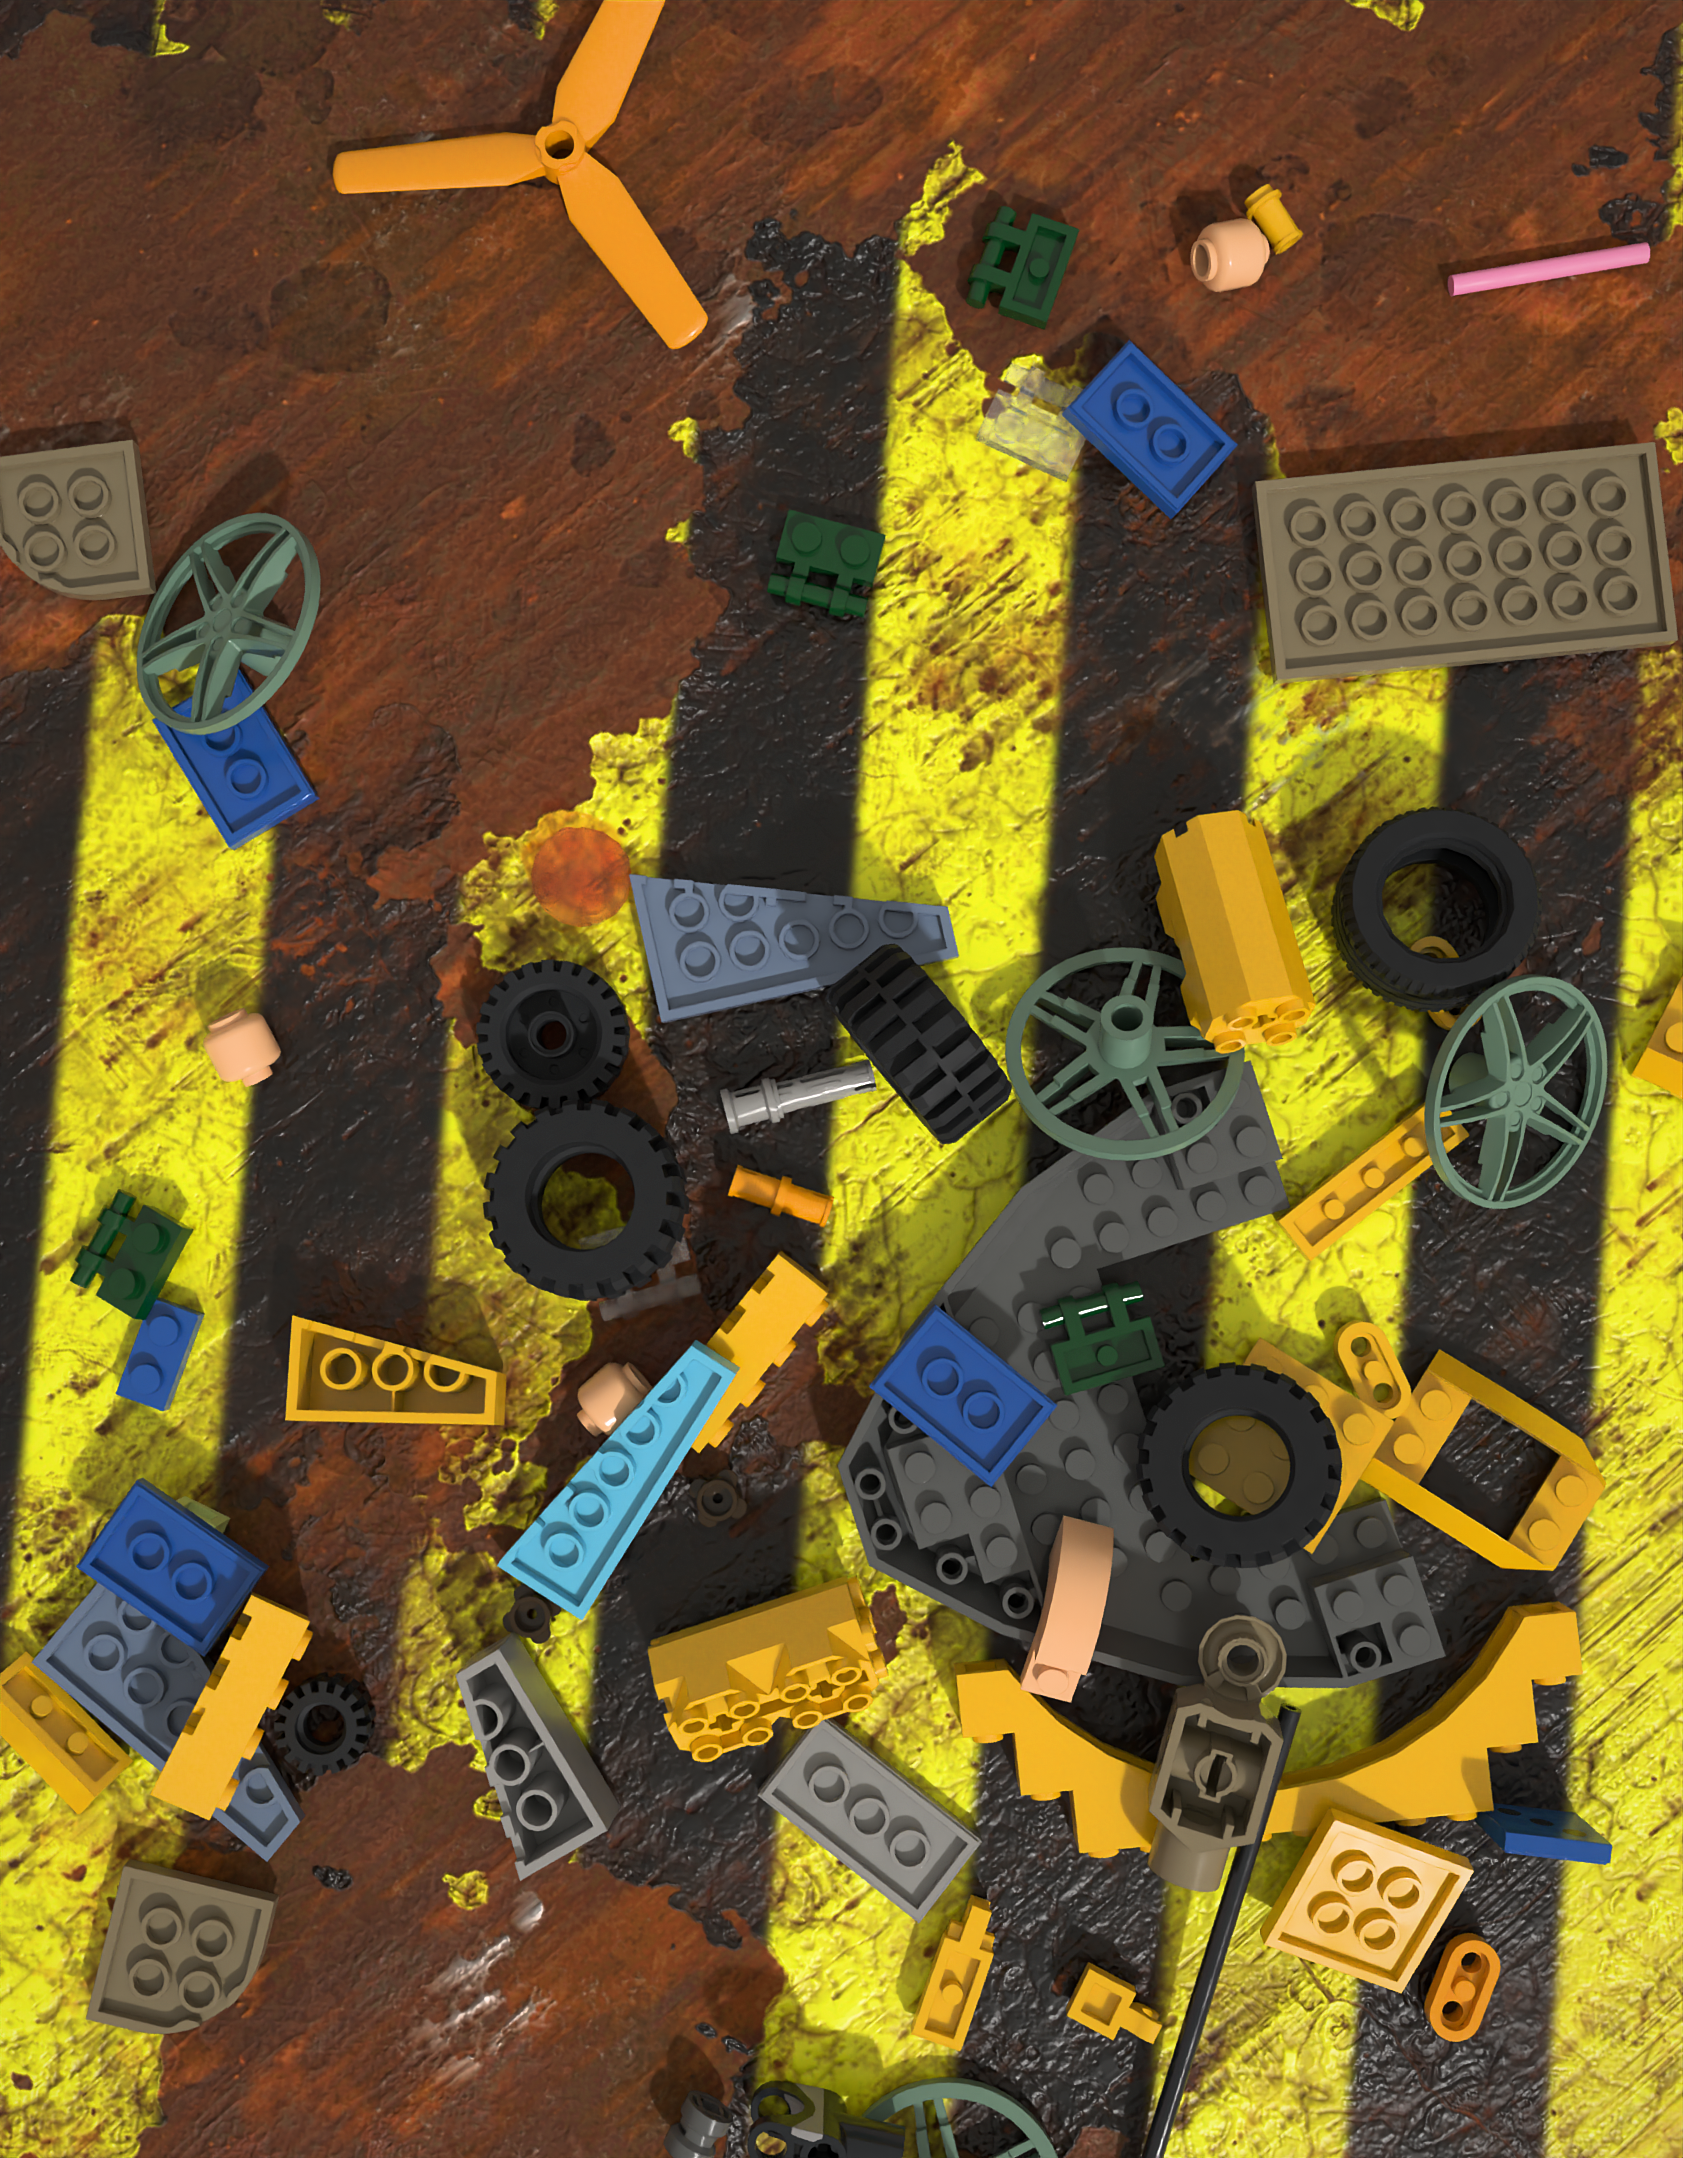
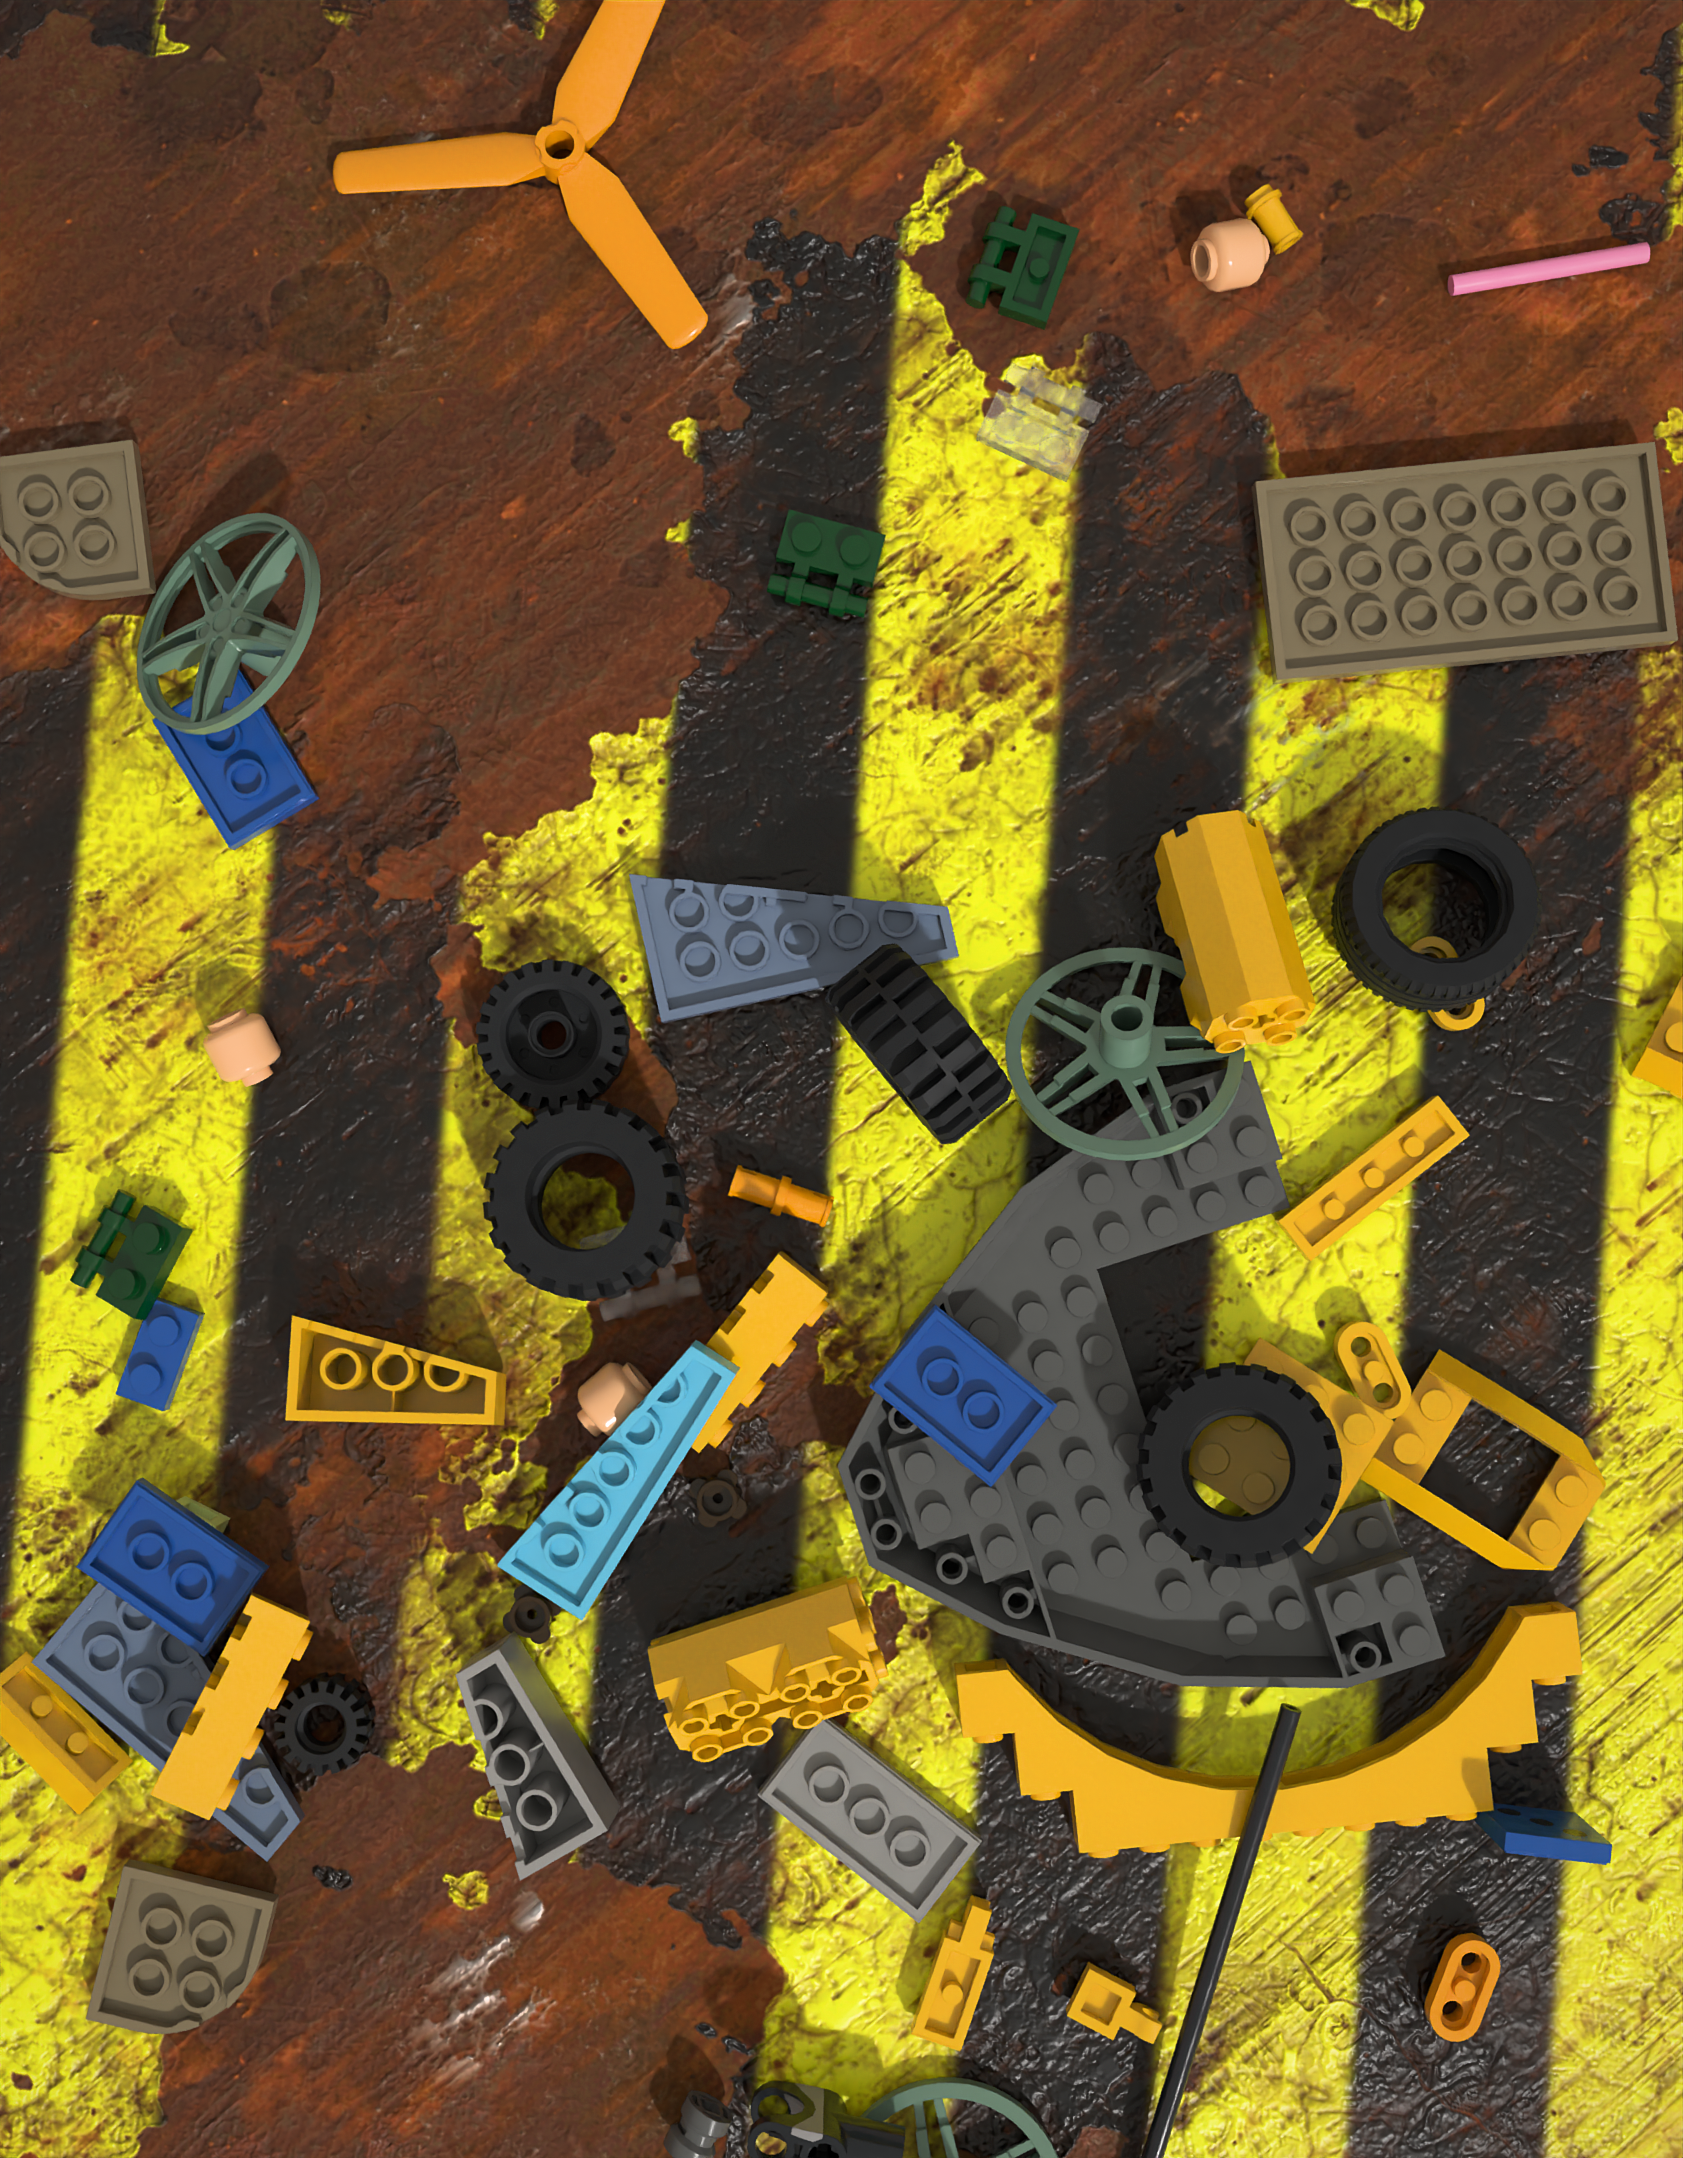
(581, 876): clear orange dish -> none
(774, 1099): light grey pin -> none
(1071, 1609): light nougat arch -> none
(1106, 1353): dark green plate -> none
(1149, 429): blue tile -> none
(1216, 1756): dark tan brick -> none
(1366, 1900): yellow plate -> none
(1510, 1090): sand green wheel -> none

